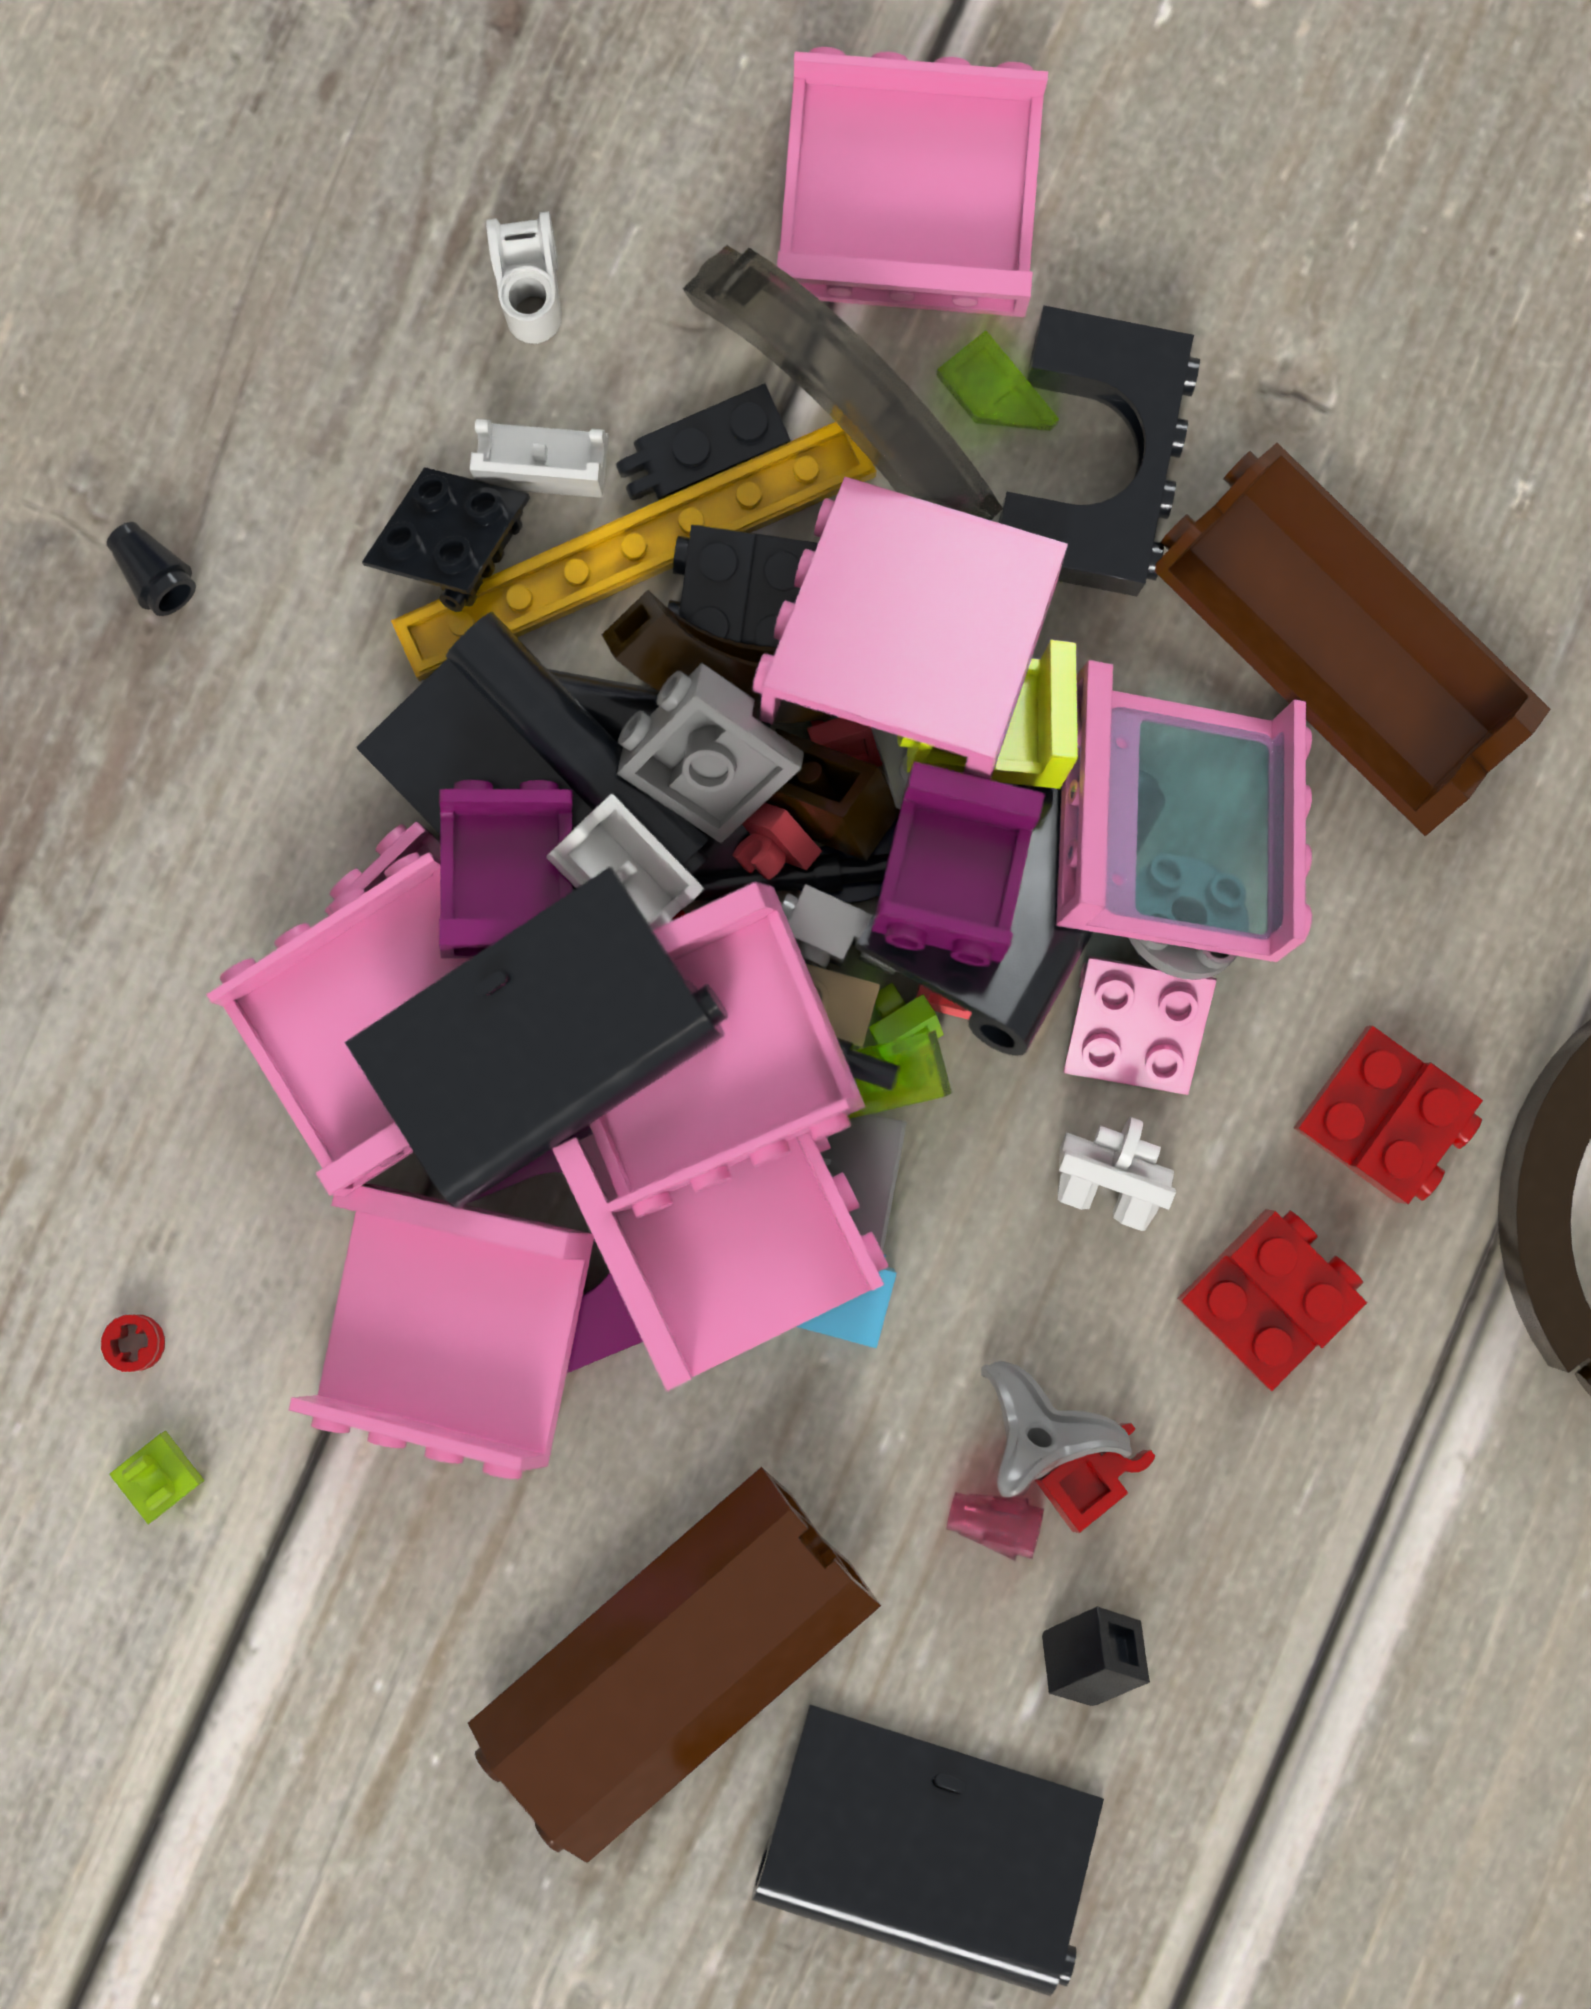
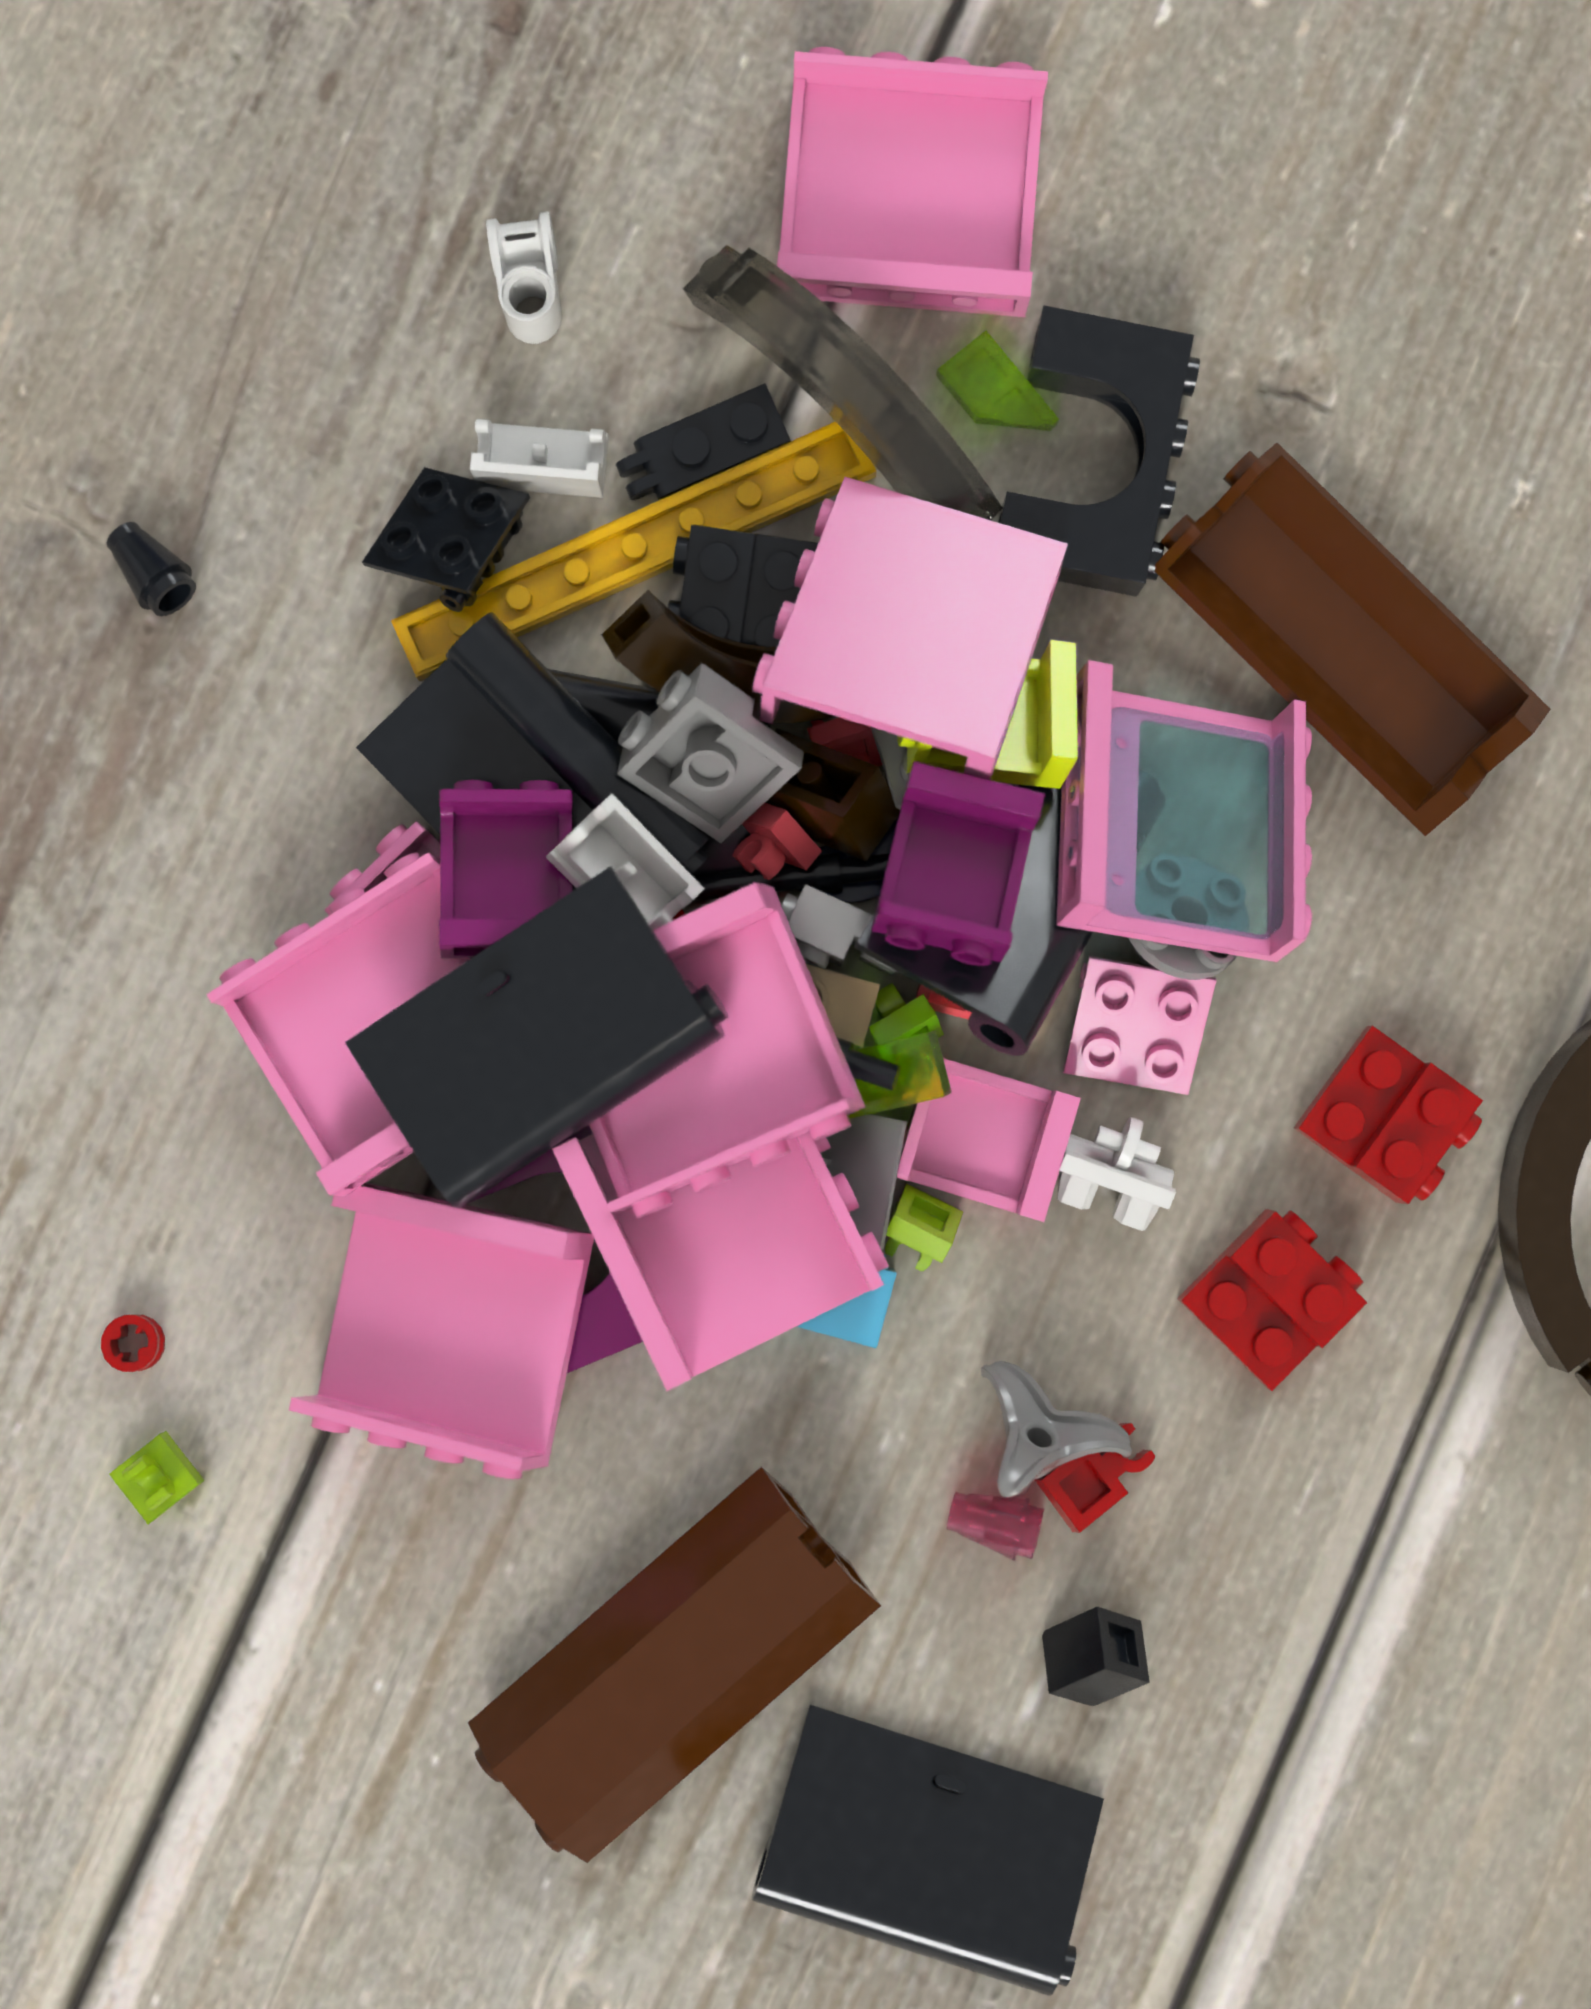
(922, 1225): none -> lime tile
(990, 1140): none -> bright pink panel

